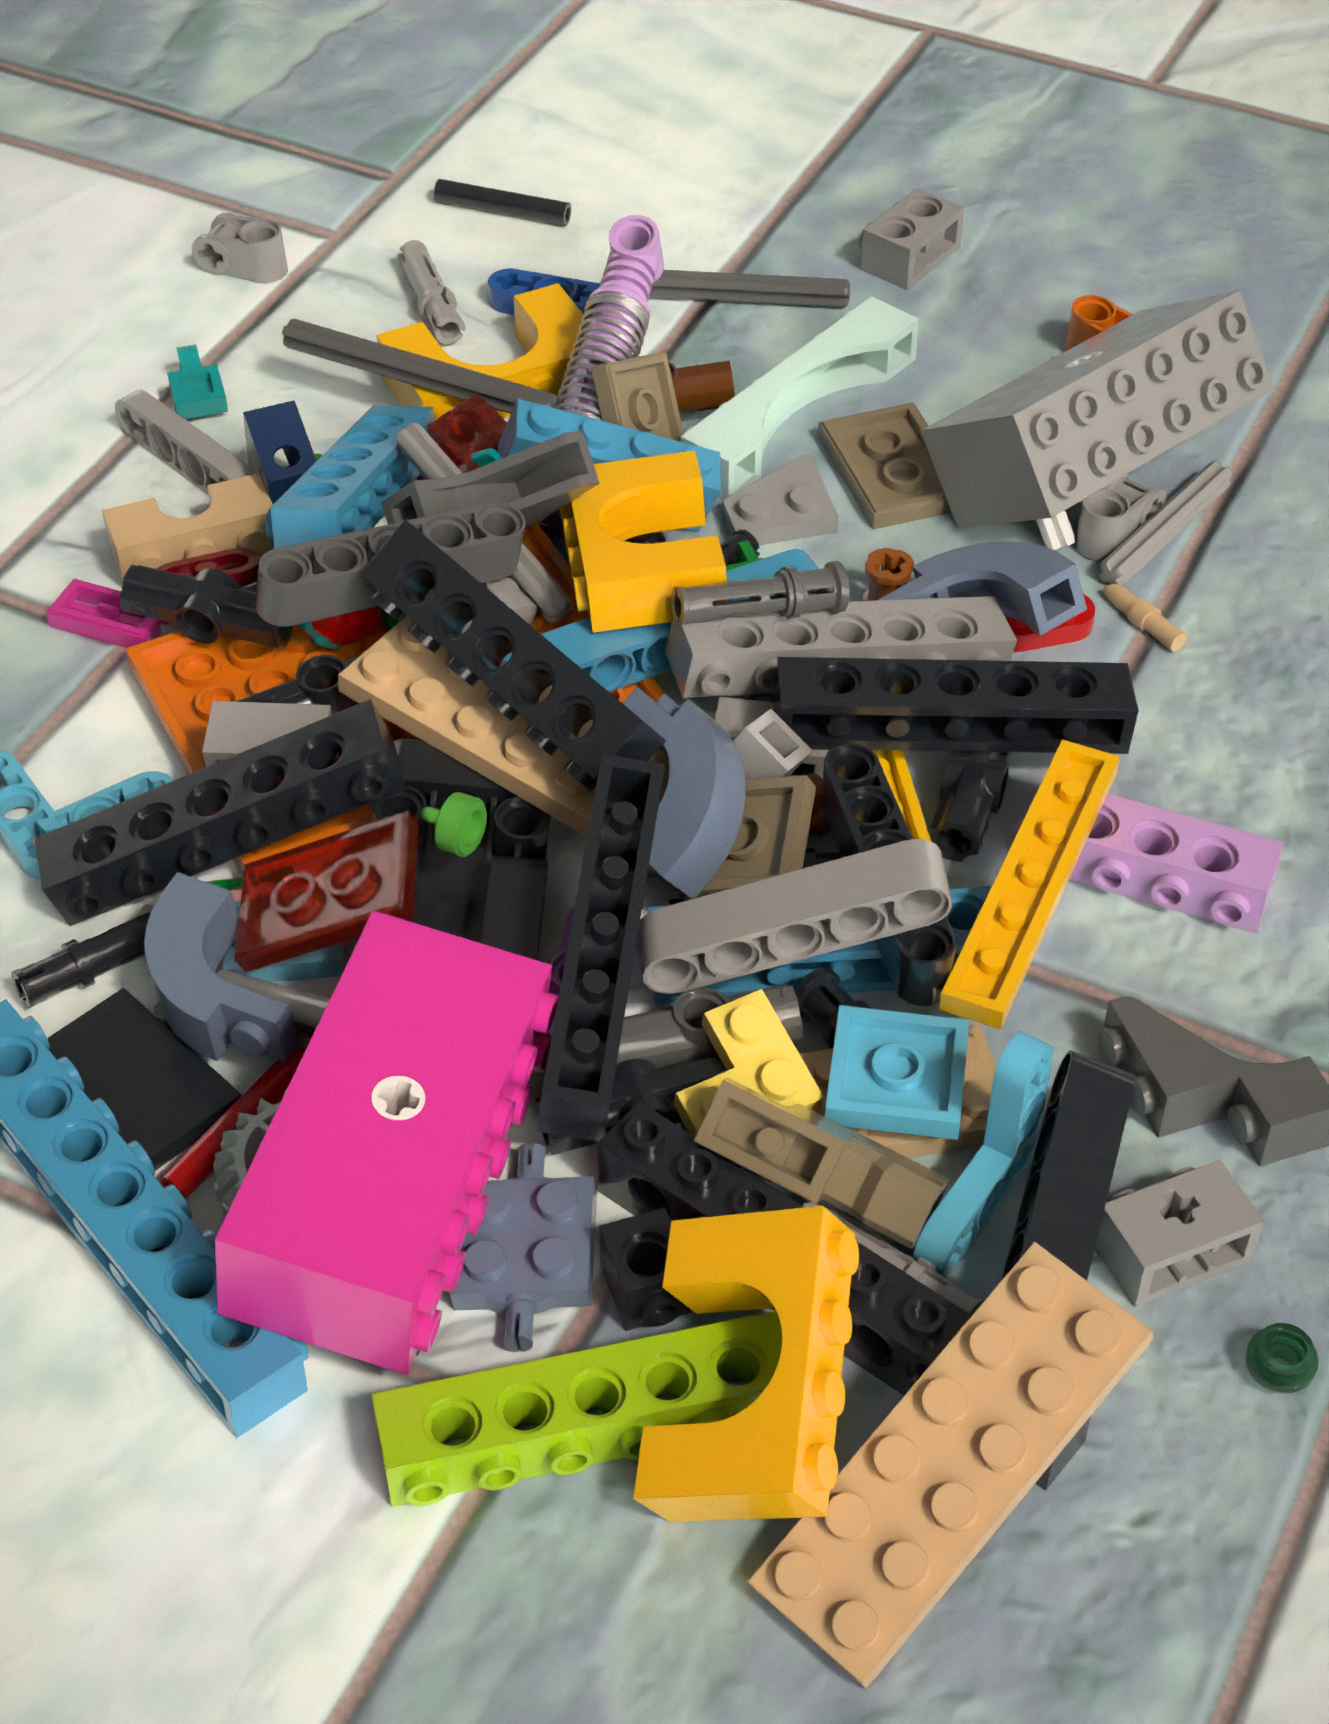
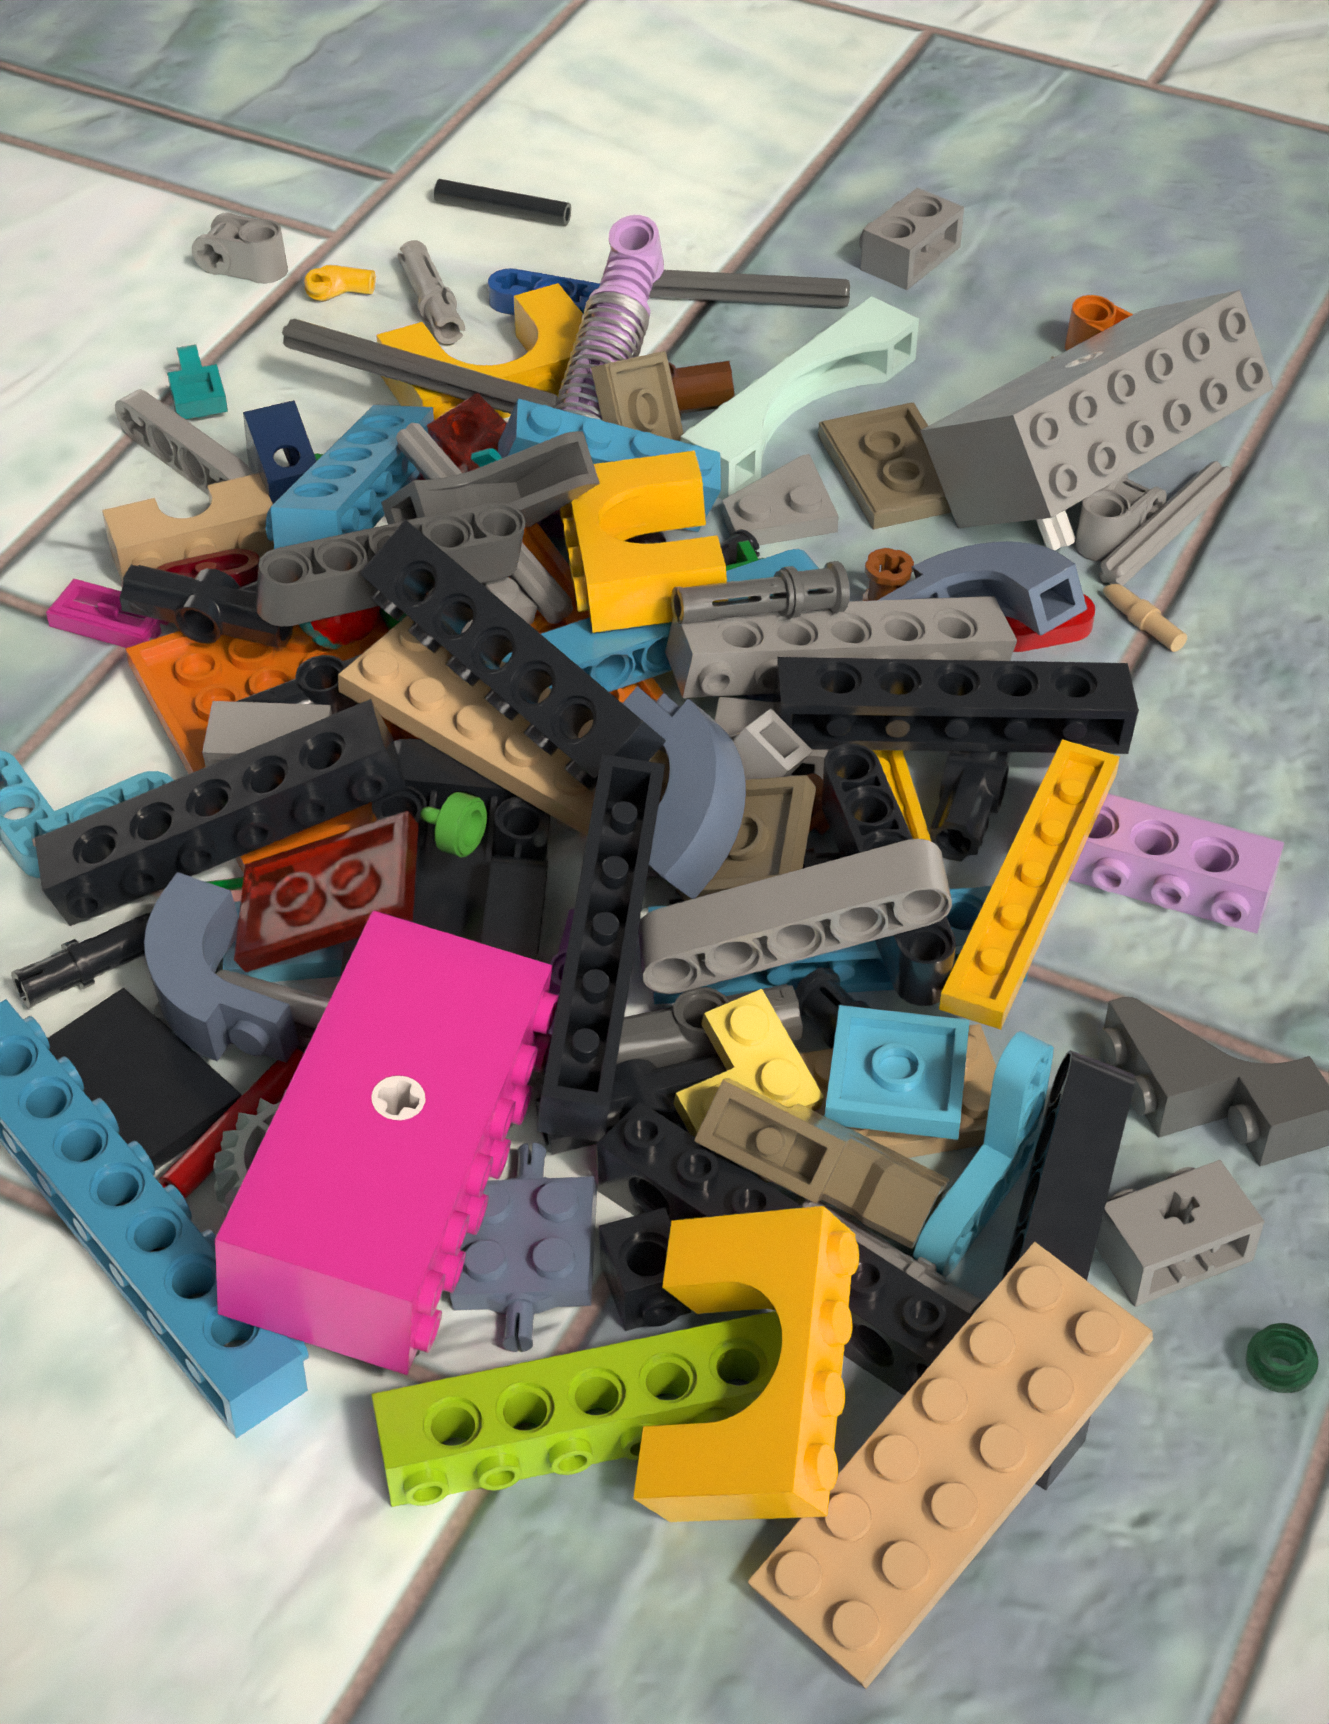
(335, 280): none -> yellow arm

